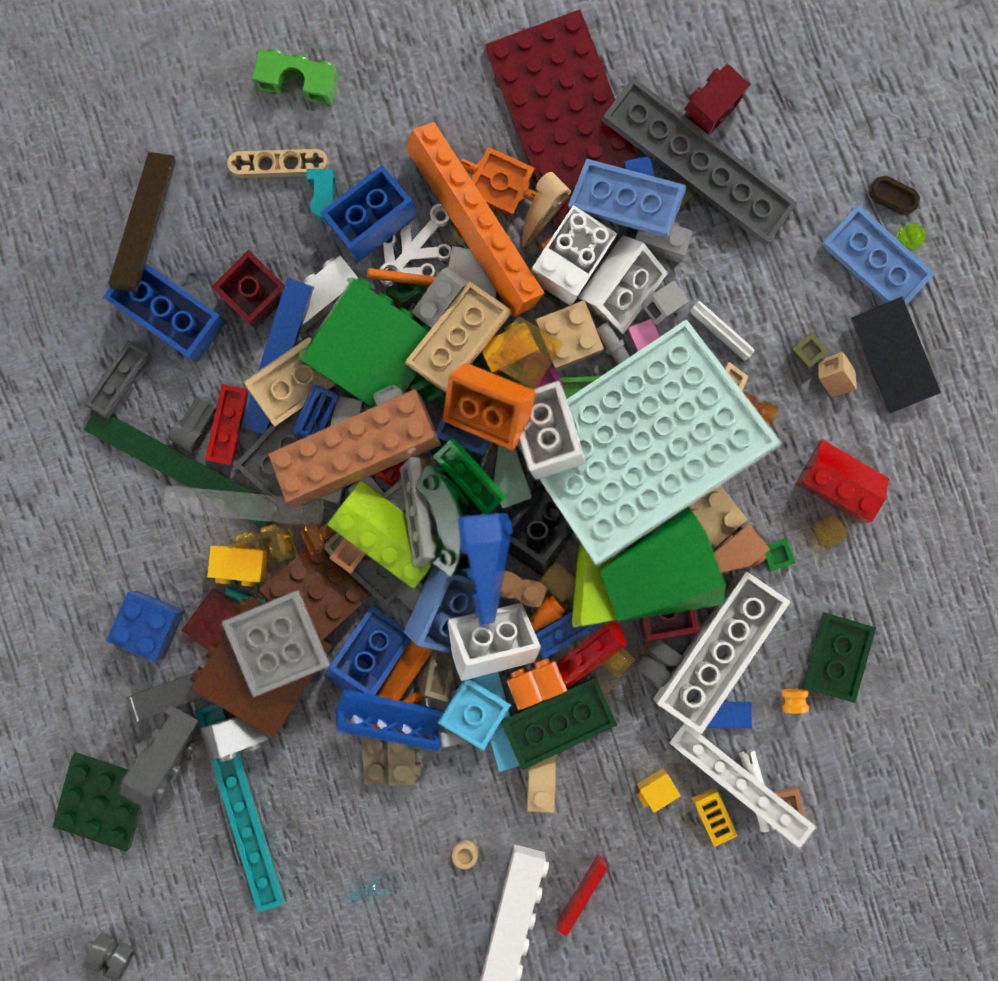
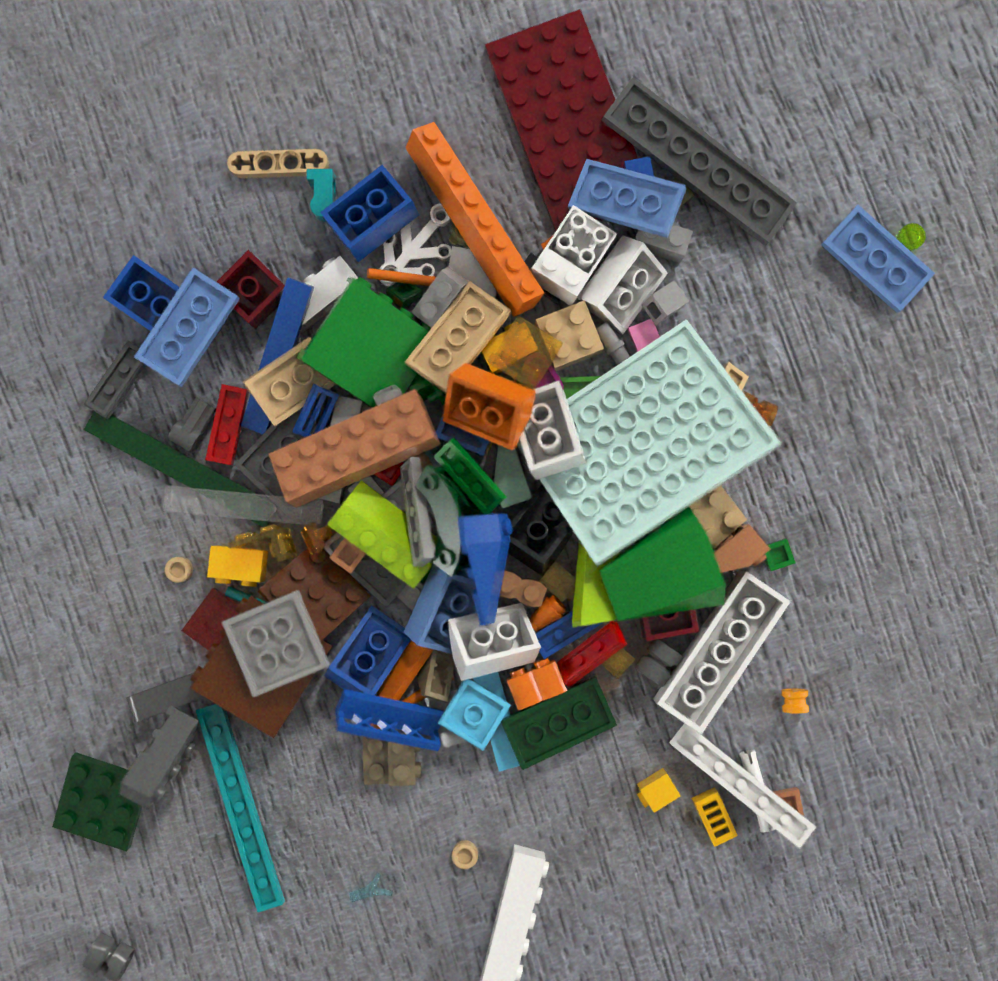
(142, 222): dark brown tile -> none
(145, 625): blue brick -> none
(178, 569): none -> tan tile
(187, 327): none -> medium blue plate
(231, 736): light grey brick -> none
(276, 69): bright green arch -> none
(501, 180): orange plate -> none
(542, 786): tan slope -> none
(547, 202): tan piece -> none
(581, 895): red tile -> none
(717, 99): dark red brick -> none
(721, 330): white axle -> none
(733, 715): blue tile -> none
(809, 350): olive plate -> none
(830, 531): clear yellow tile -> none
(837, 374): tan panel -> none
(839, 657): dark green plate -> none
(844, 482): red slope -> none
(894, 195): dark brown tile -> none
(895, 355): black tile -> none

